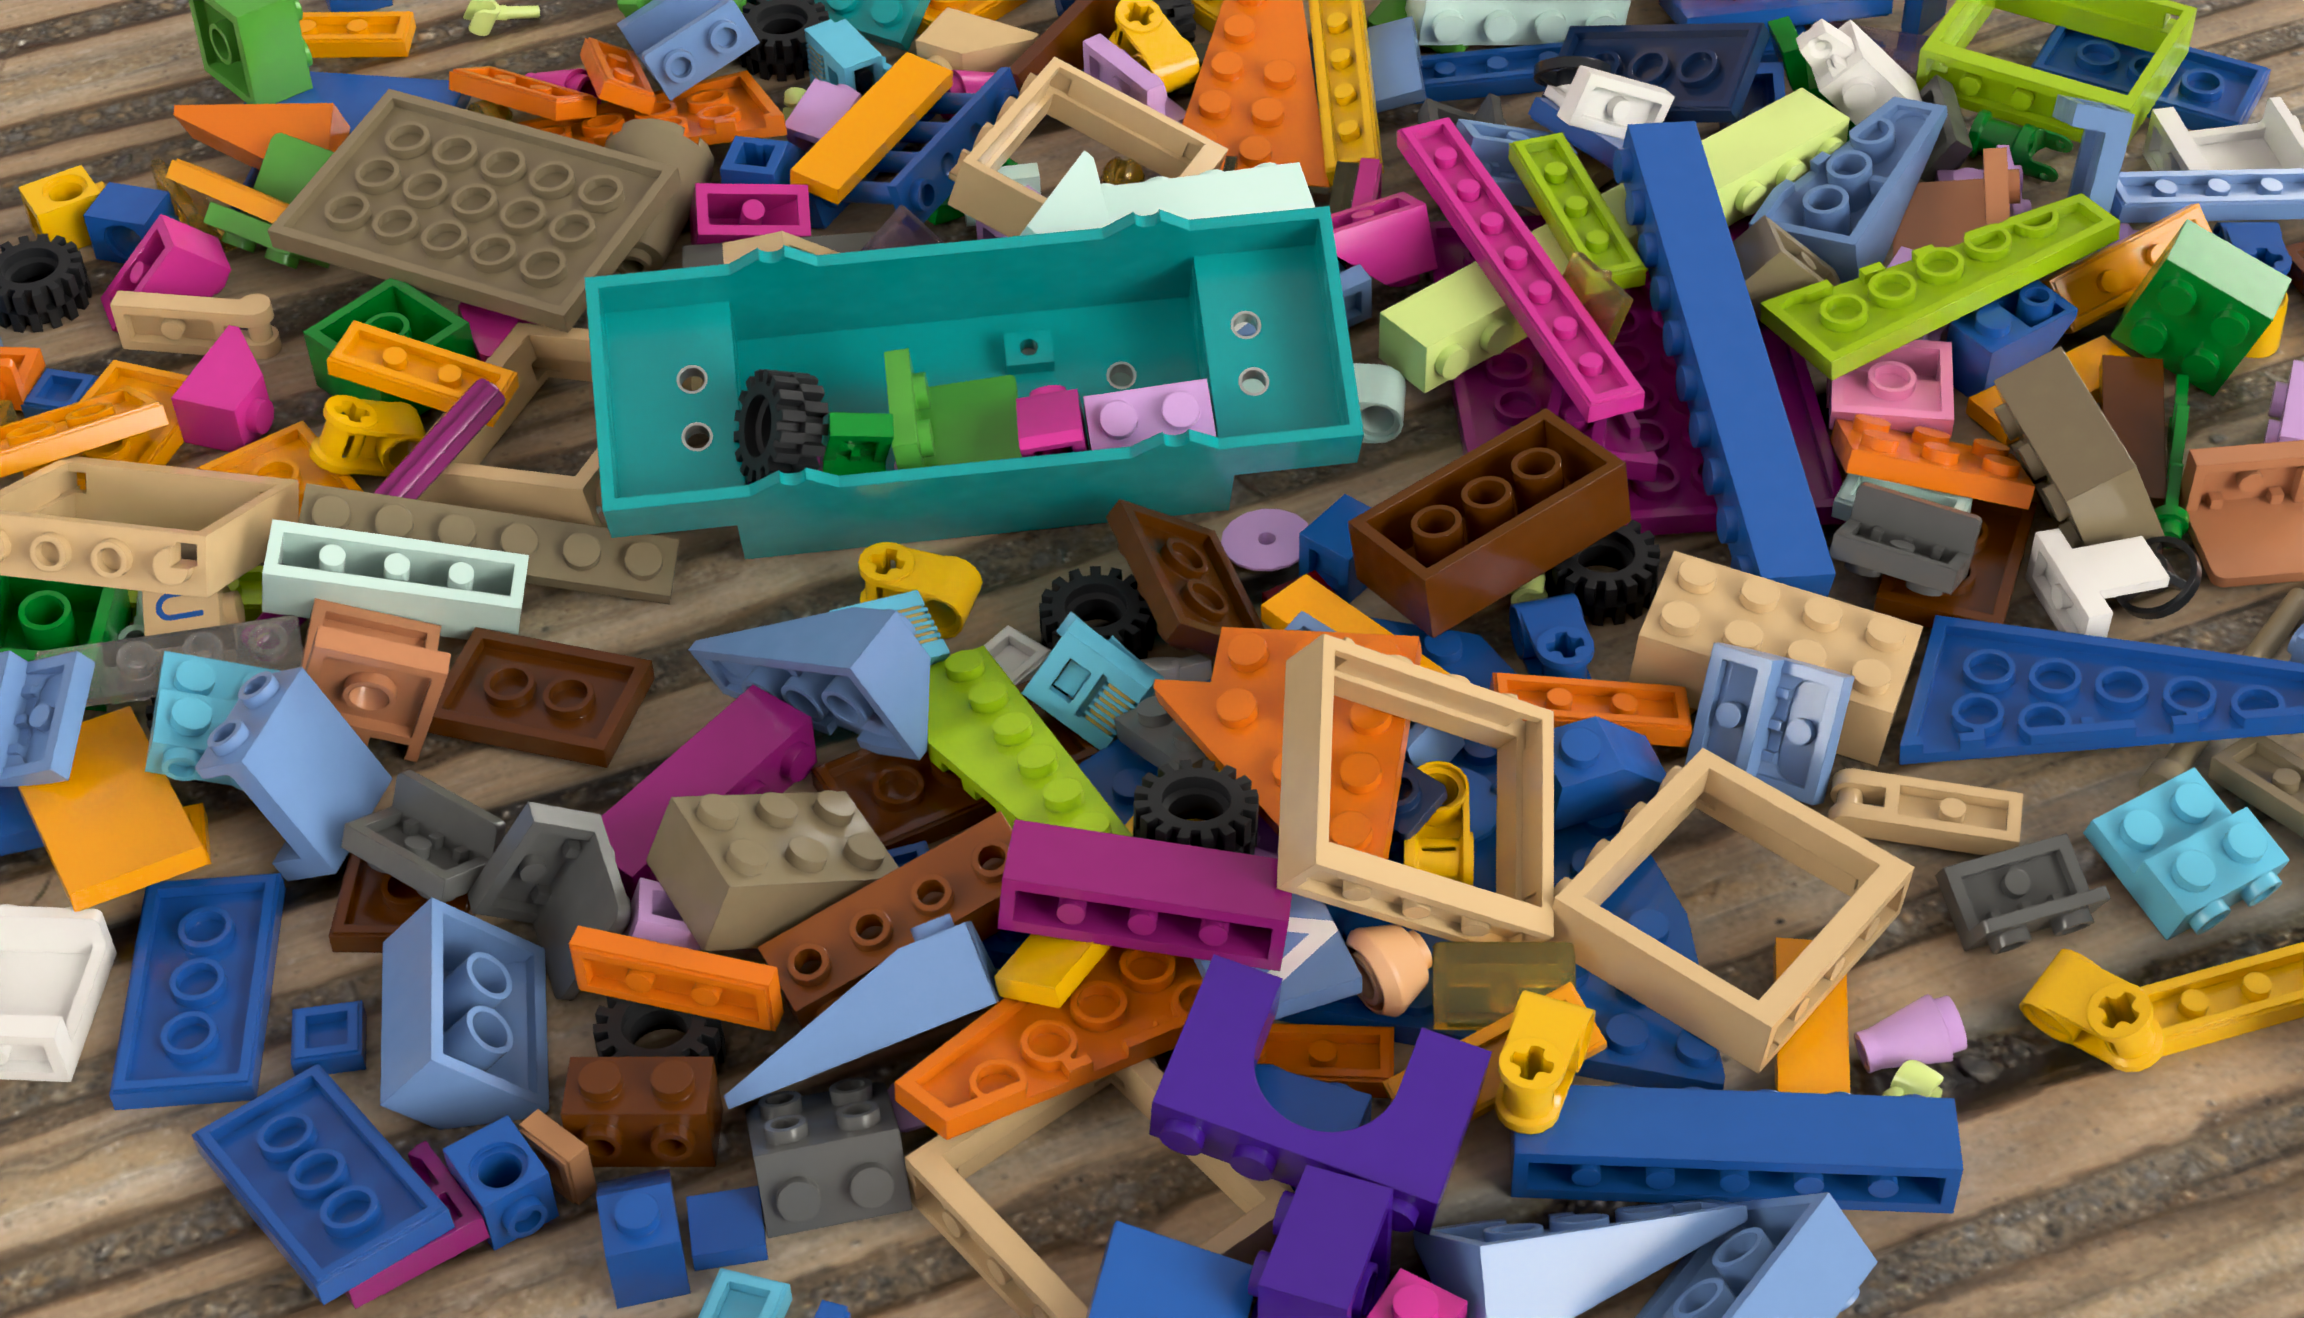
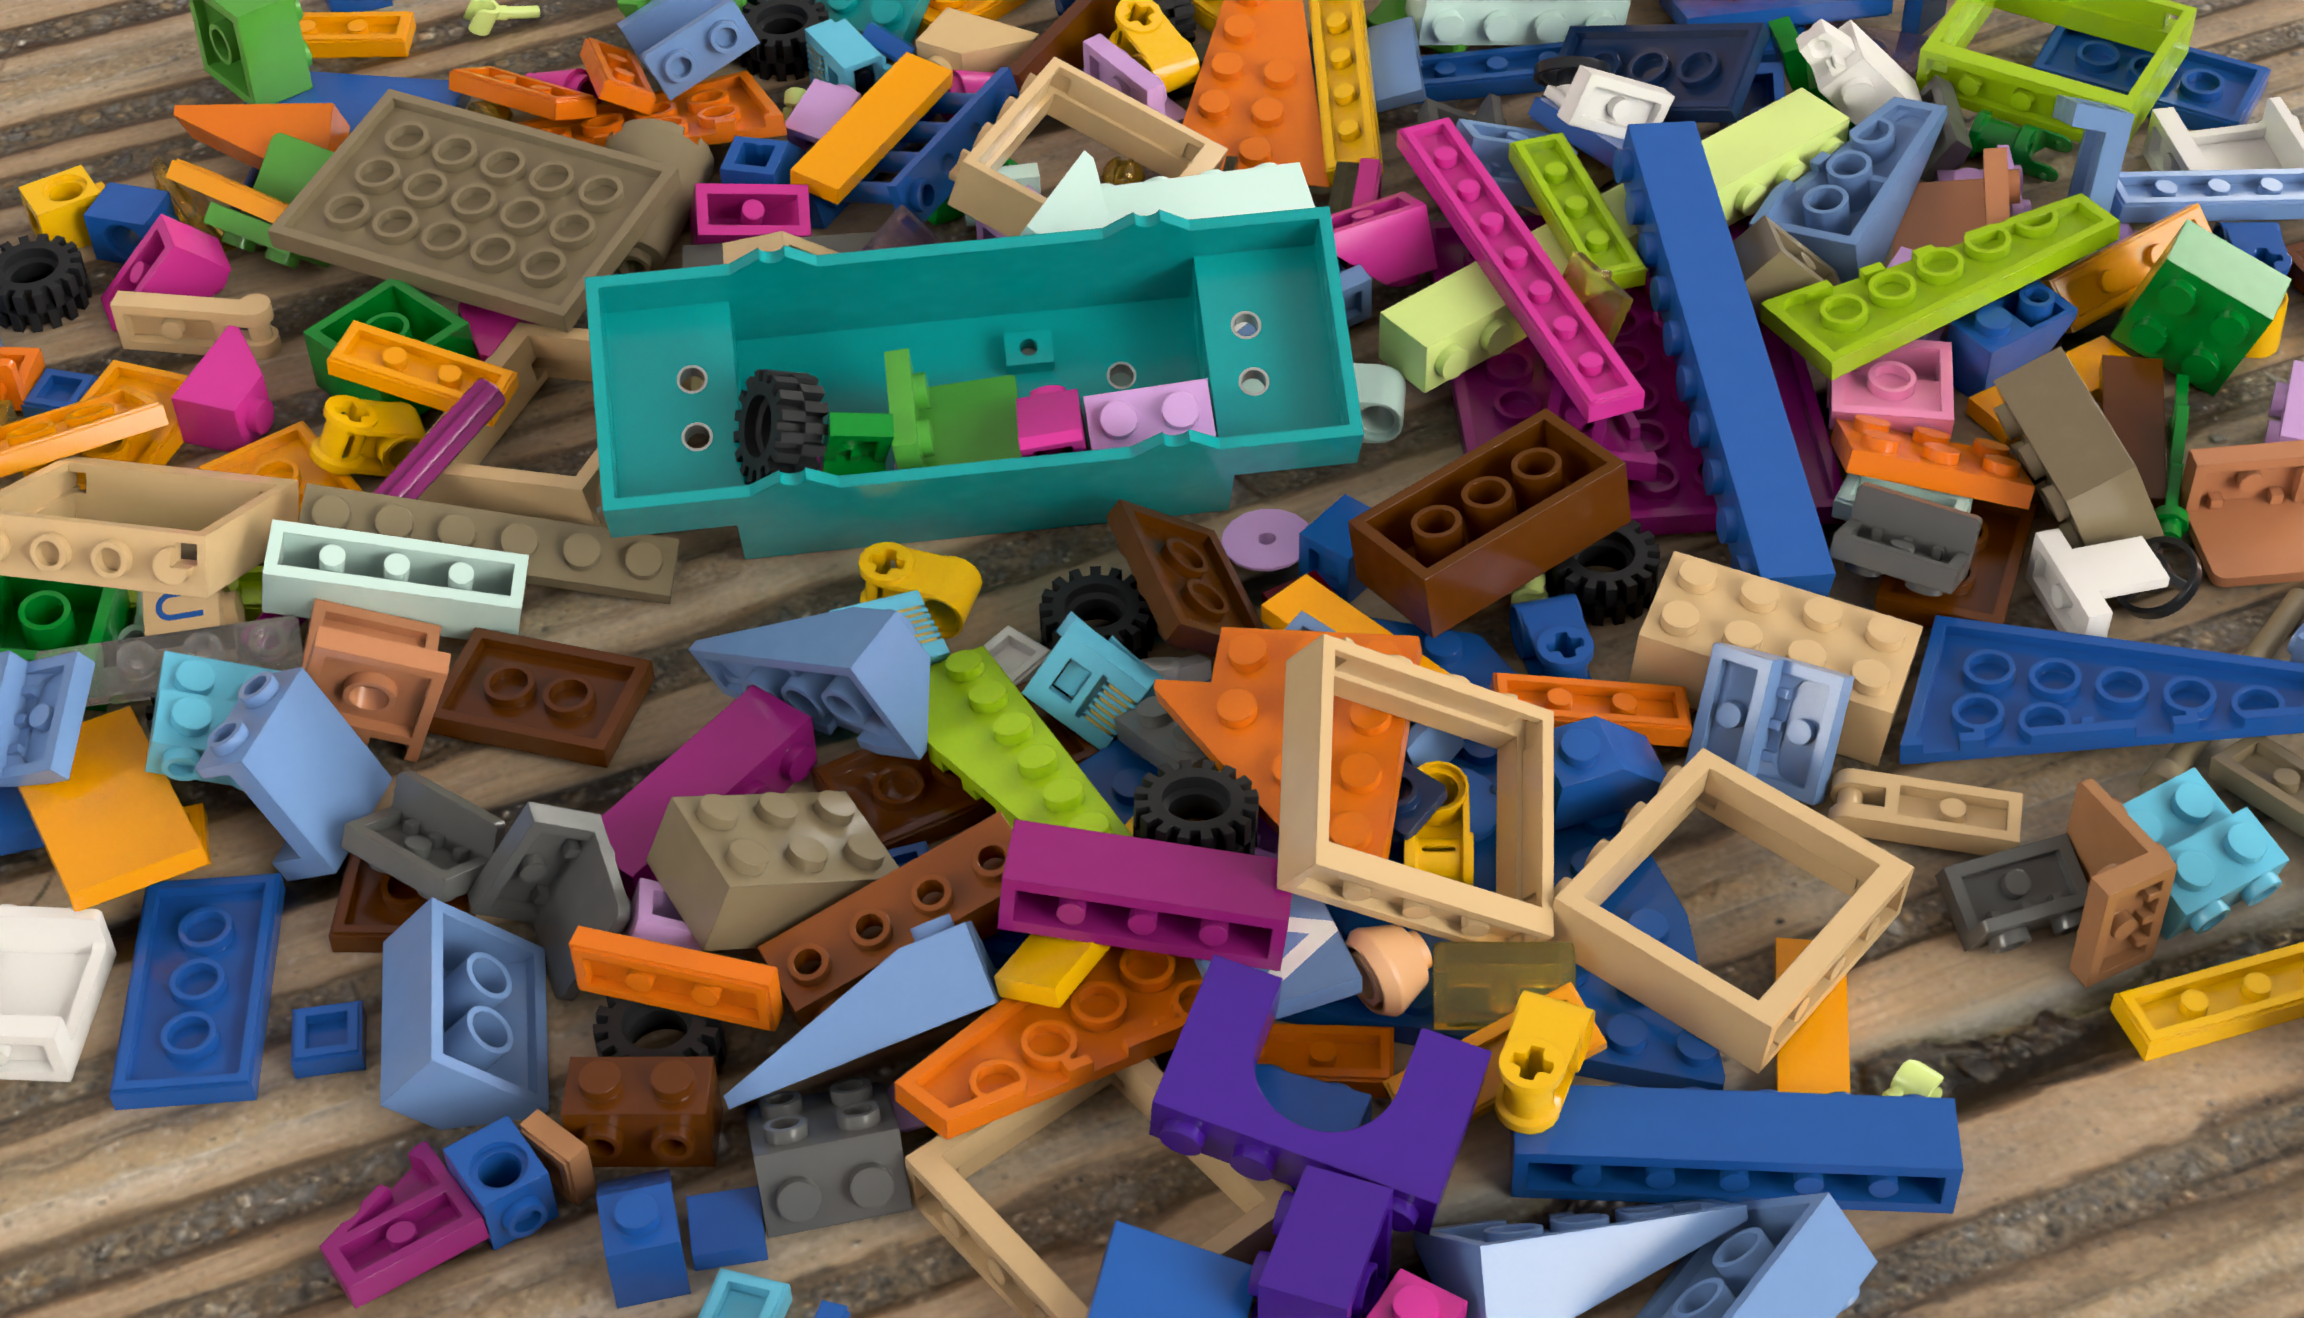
(322, 1183): blue tile -> none
(887, 42): none -> blue tile
(1921, 1031): lavender cone -> none
(2095, 1012): yellow piece -> none
(2126, 883): none -> medium nougat bracket

